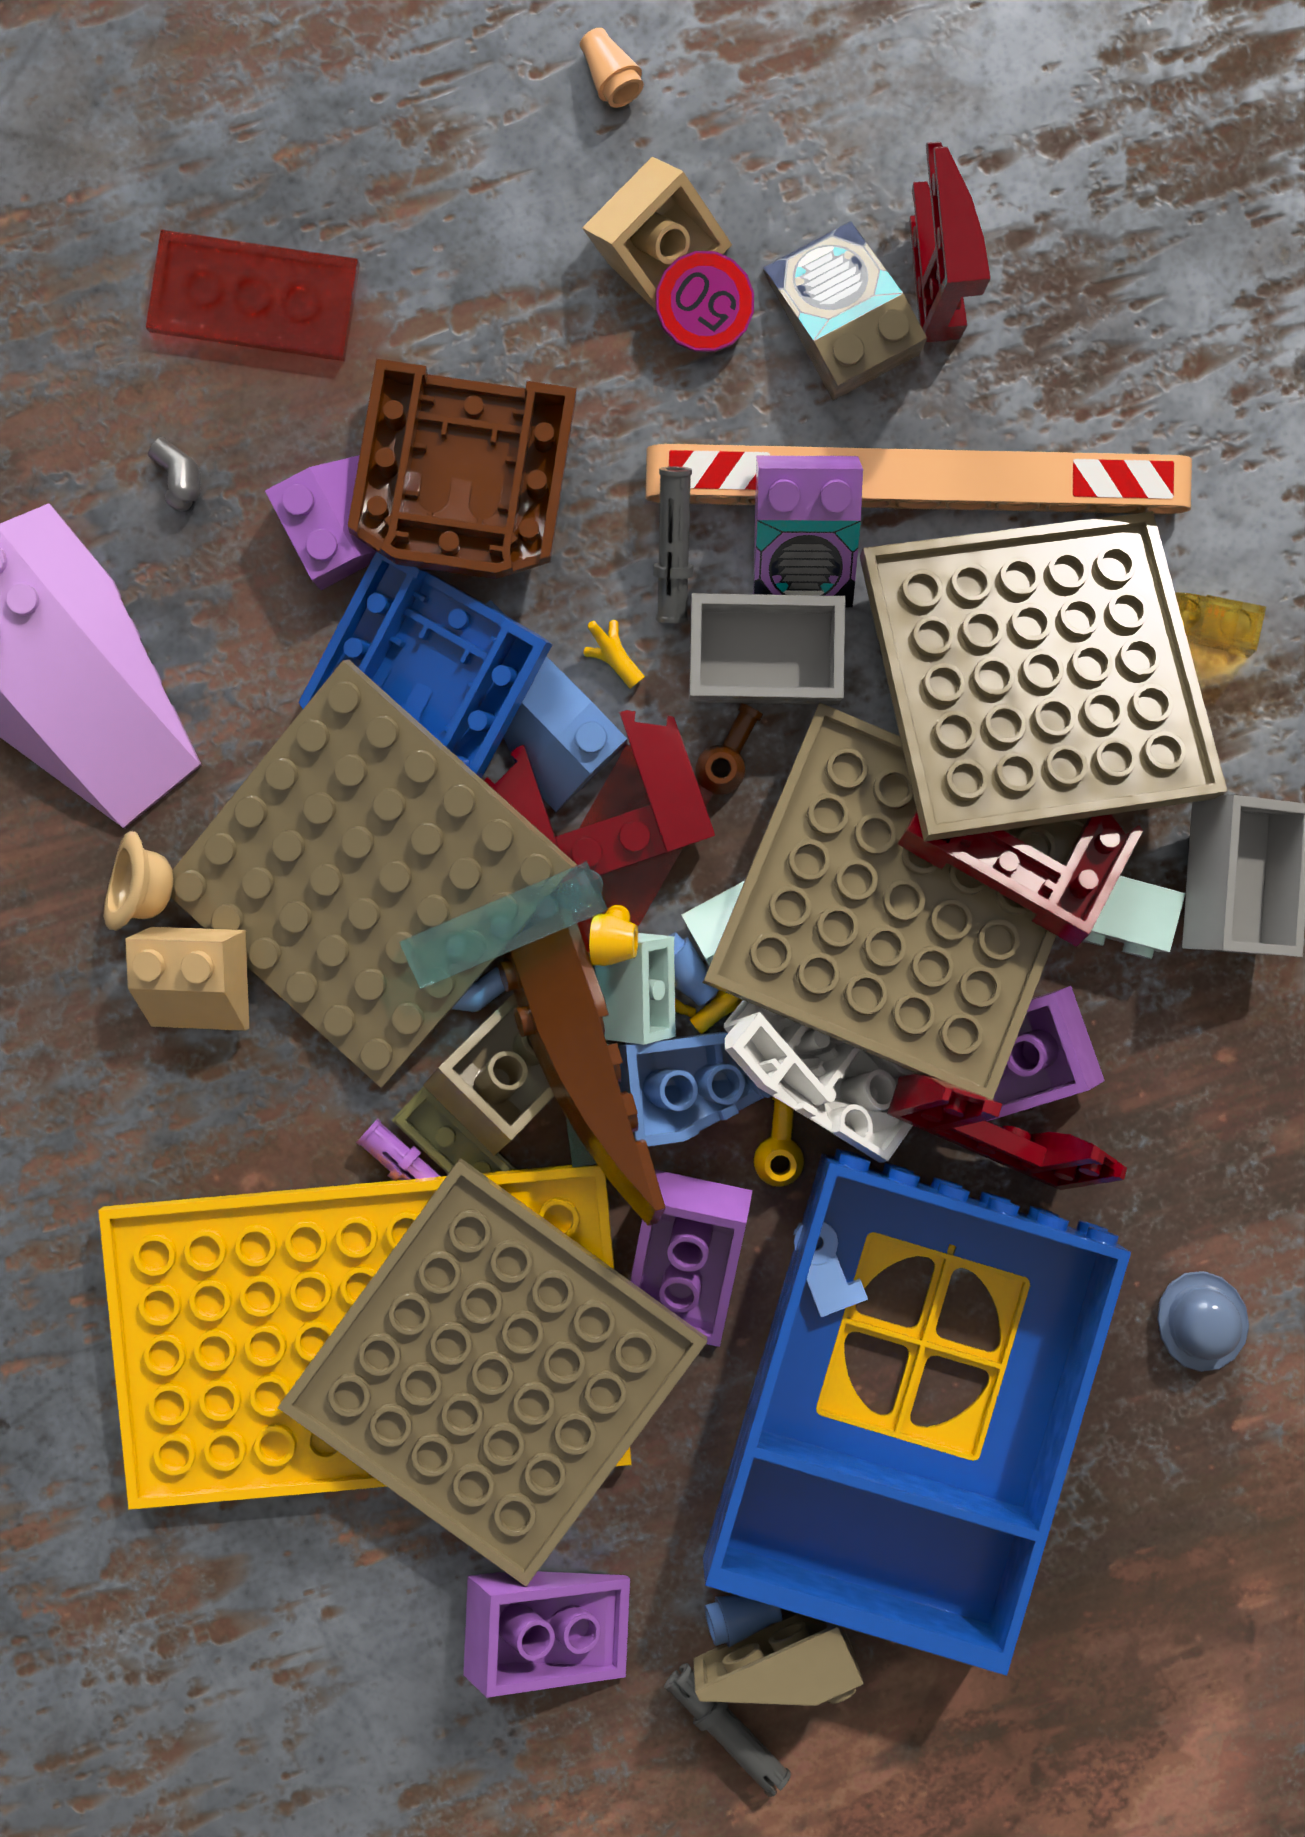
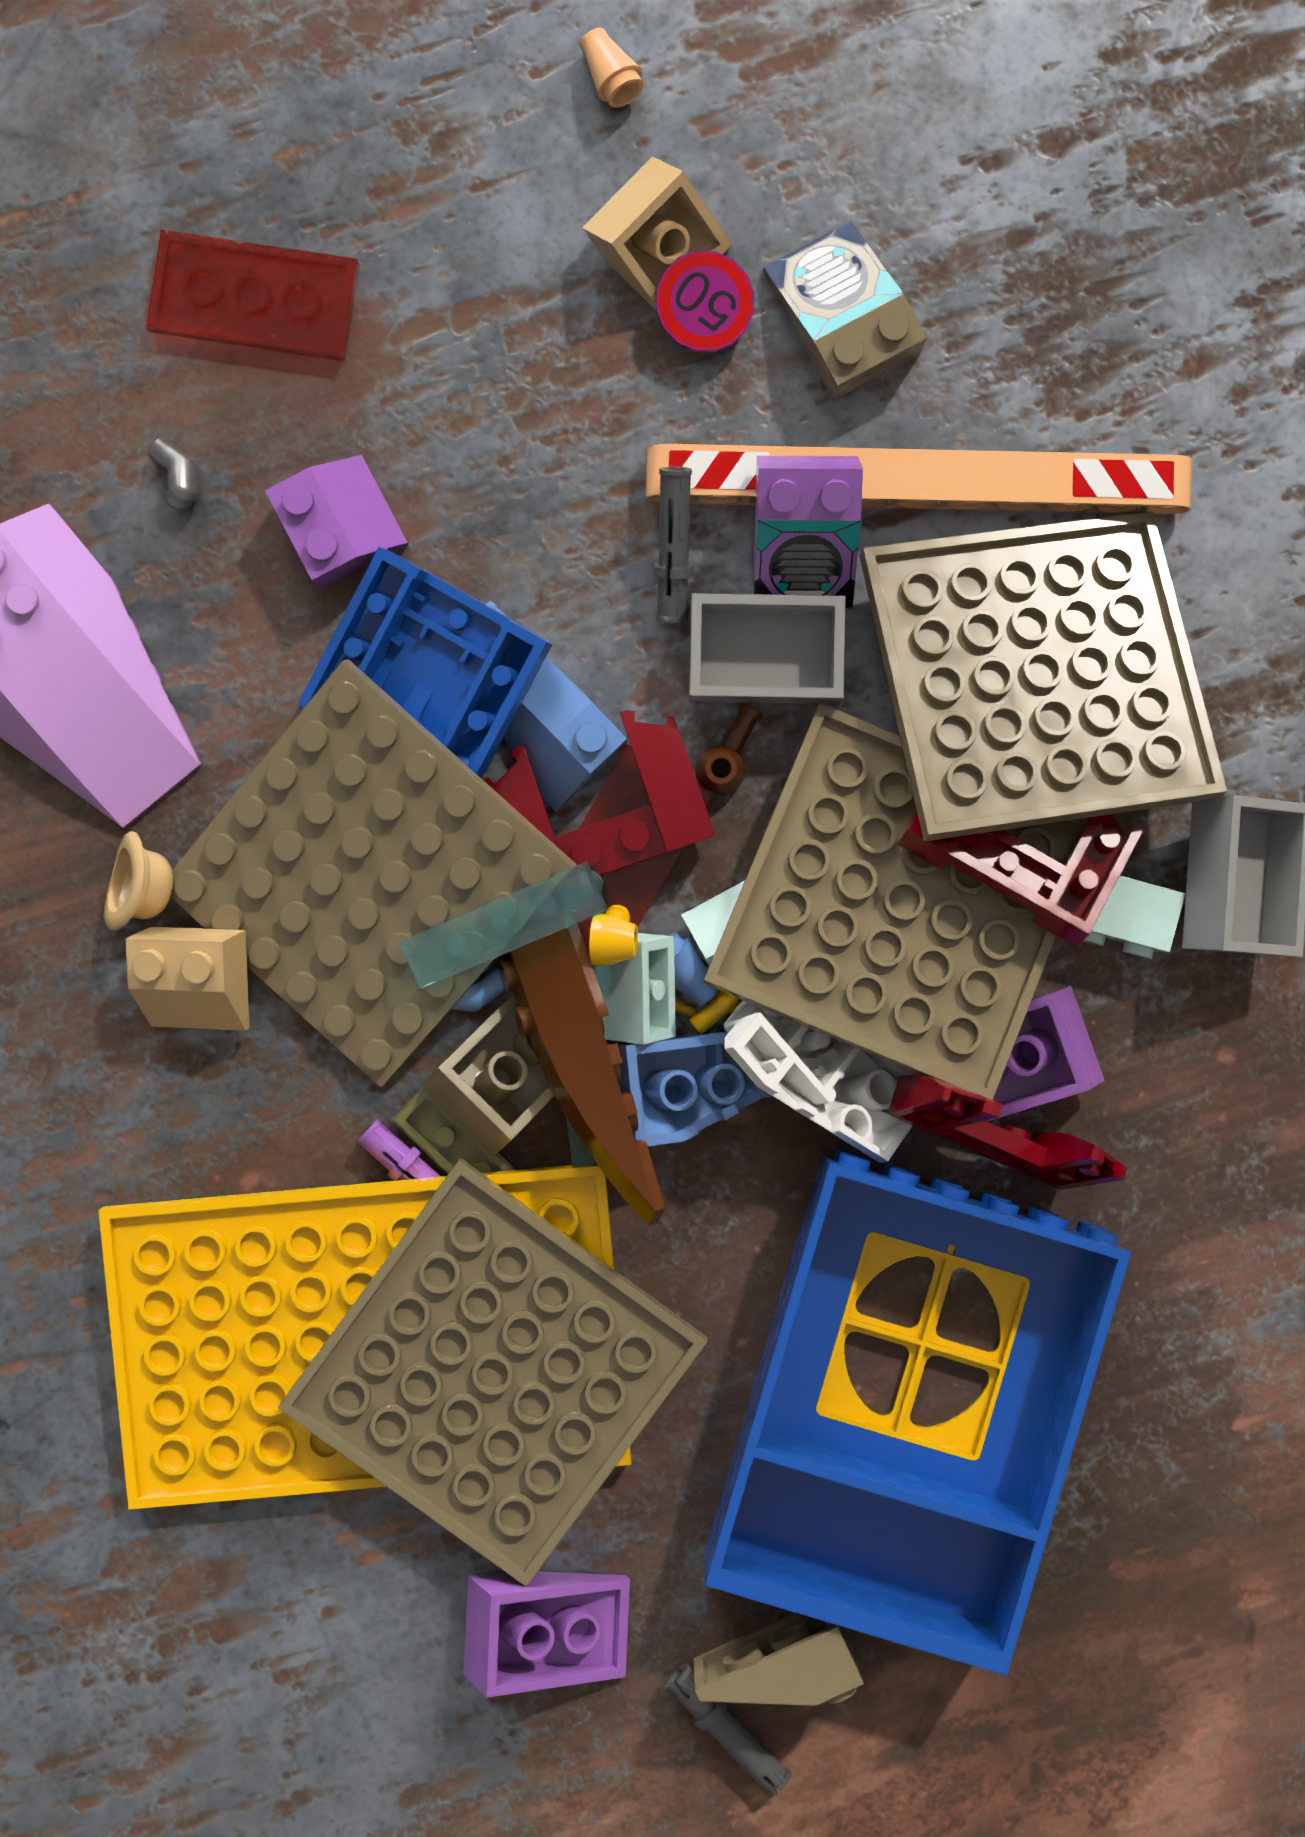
(461, 471): reddish brown wedge -> none
(613, 653): yellow bar -> none
(693, 1250): medium lavender slope -> none
(737, 1618): medium blue cone -> none
(779, 1144): yellow bar -> none
(827, 1278): light blue leg -> none
(945, 247): dark red wedge -> none
(1202, 1321): sand blue hat -> none
(1221, 623): clear yellow leg -> none

